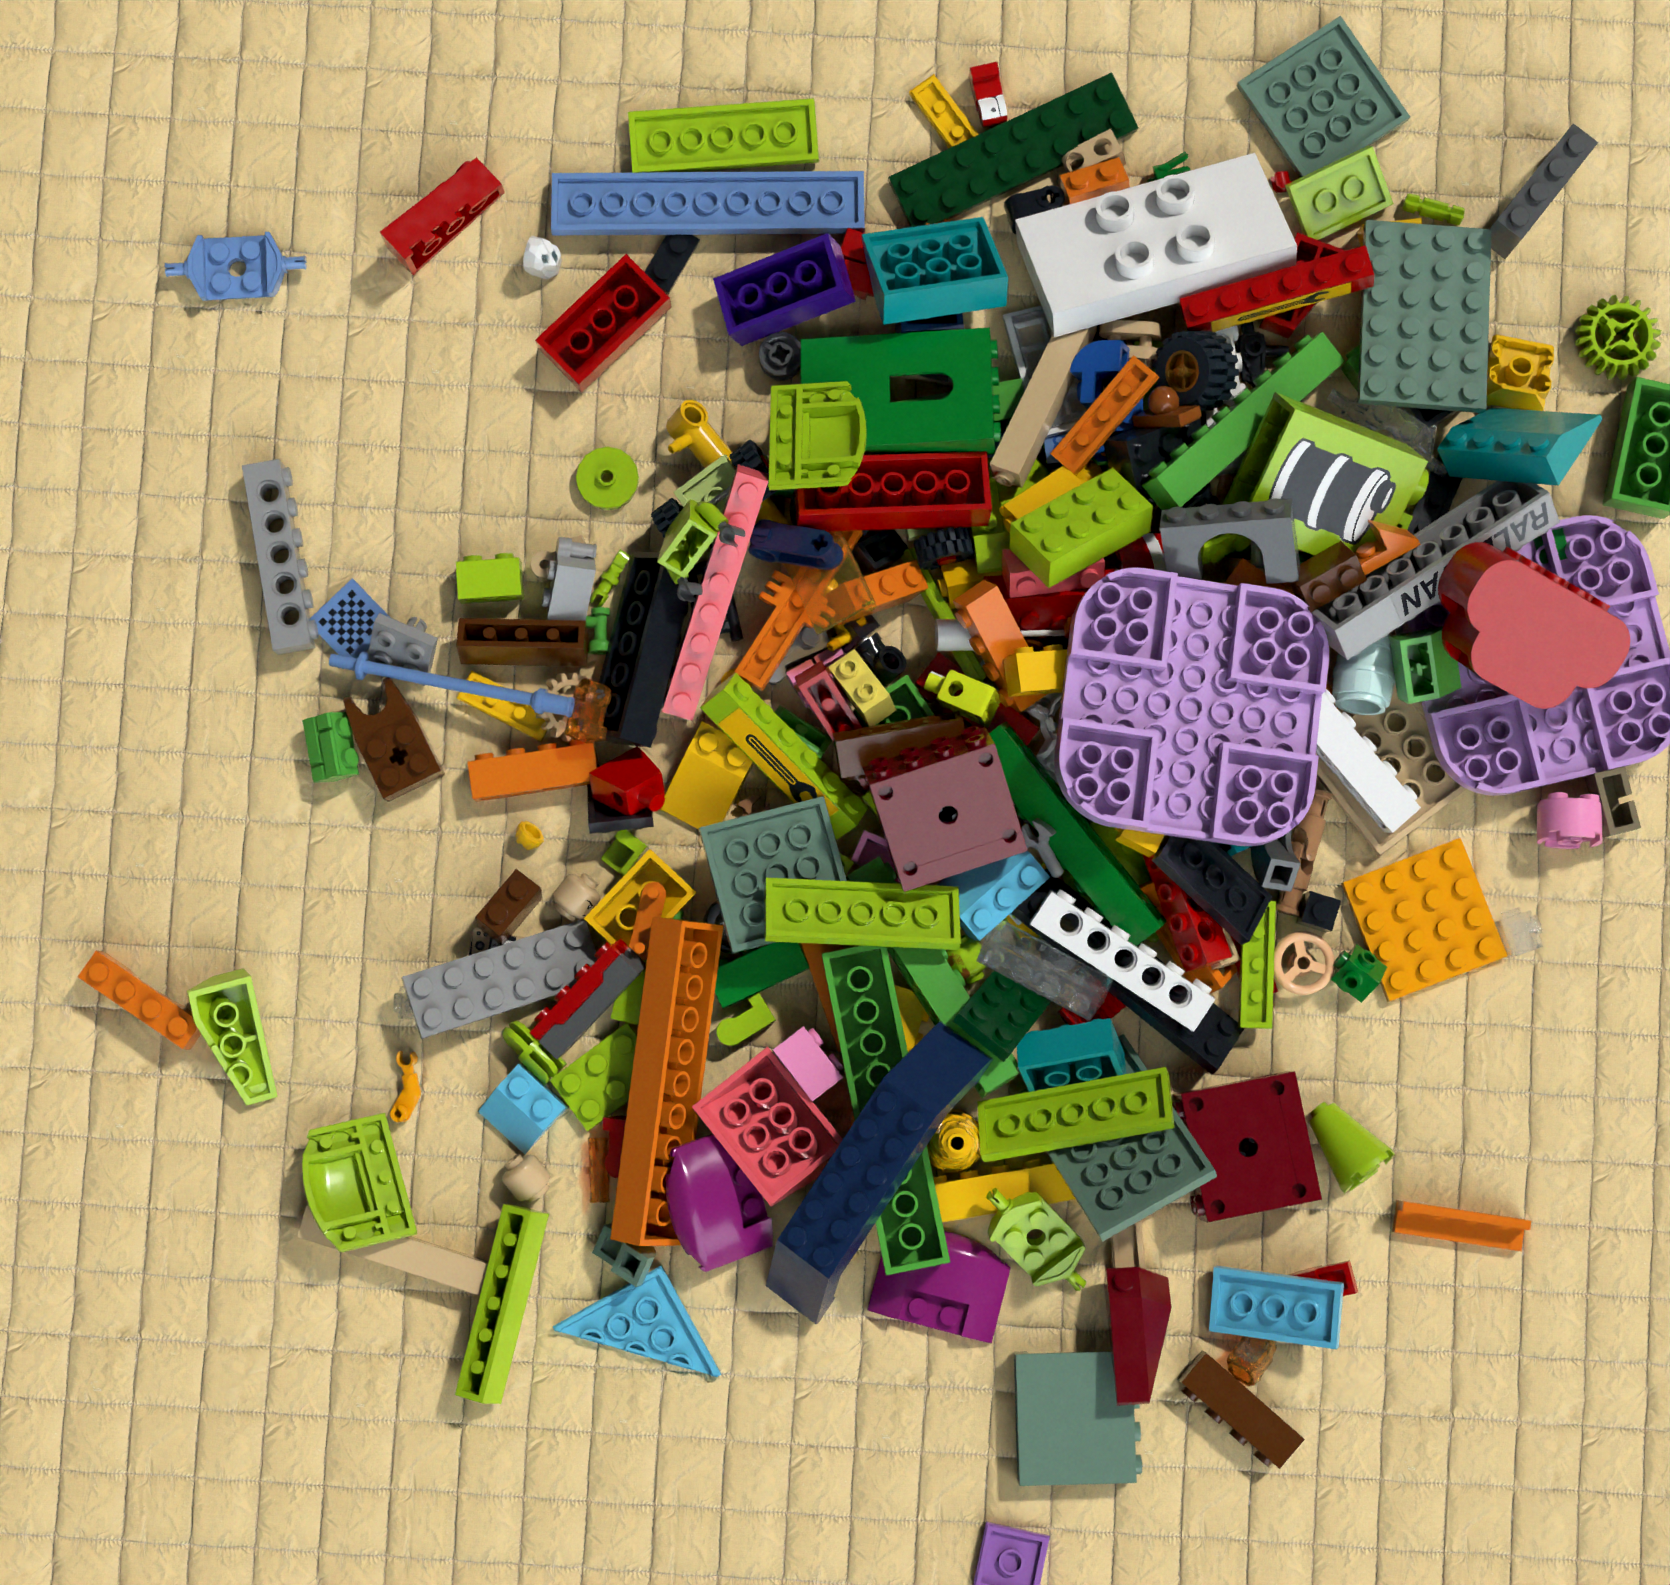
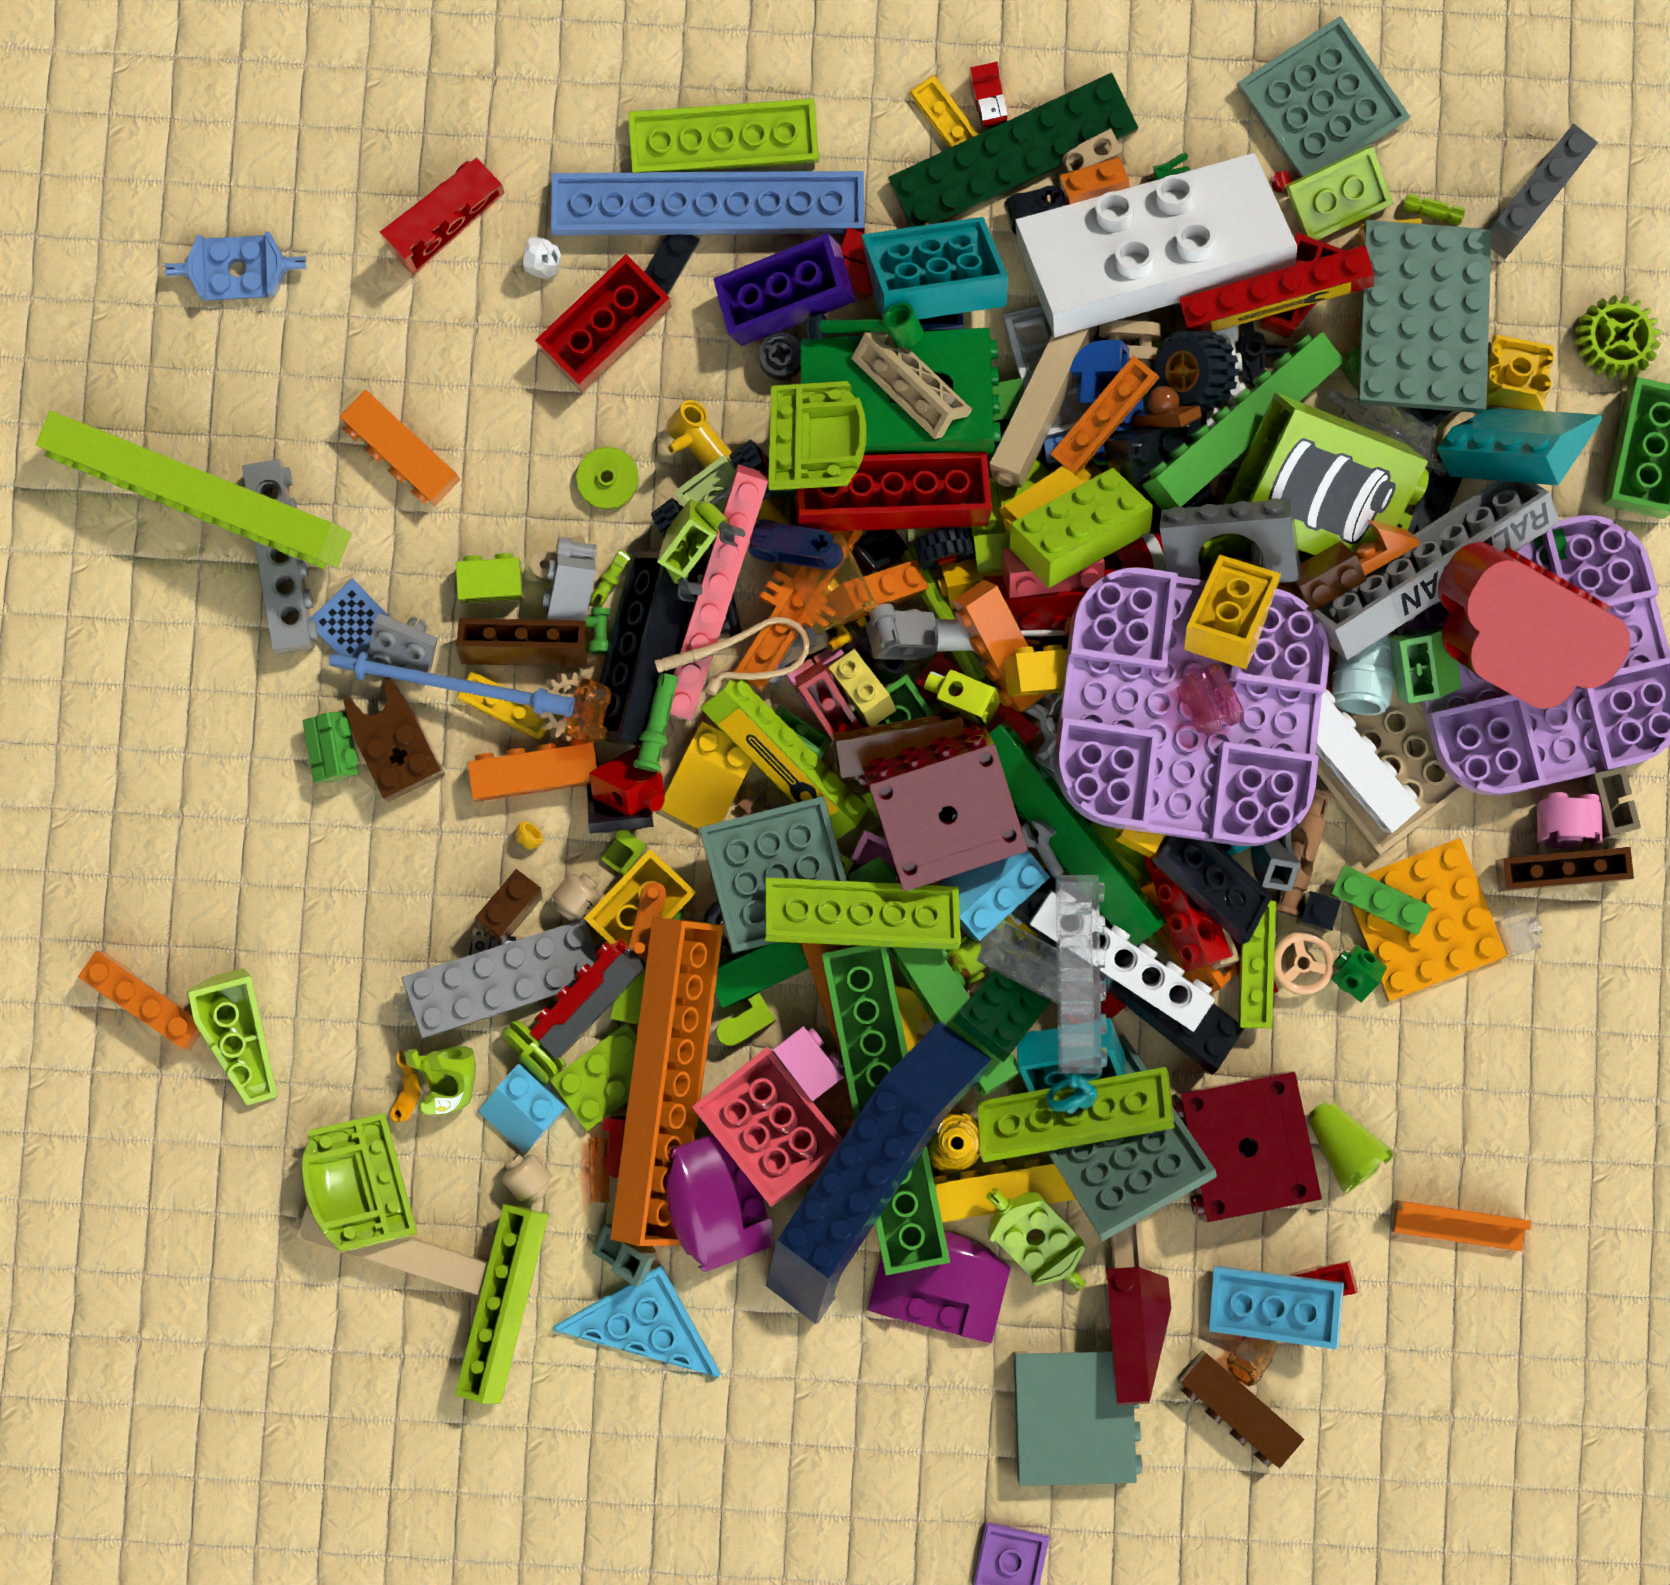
(193, 491): none -> lime brick
(400, 448): none -> orange brick
(449, 1076): none -> lime piece
(654, 737): none -> bright green pin
(715, 683): none -> tan piece
(898, 322): none -> green piece
(901, 633): none -> light grey hinge
(910, 383): none -> tan fence
(1079, 974): none -> clear brick
(1082, 1097): none -> teal piece
(1205, 717): none -> clear pink brick
(1231, 612): none -> yellow slope
(1380, 900): none -> bright green plate
(1564, 869): none -> reddish brown brick

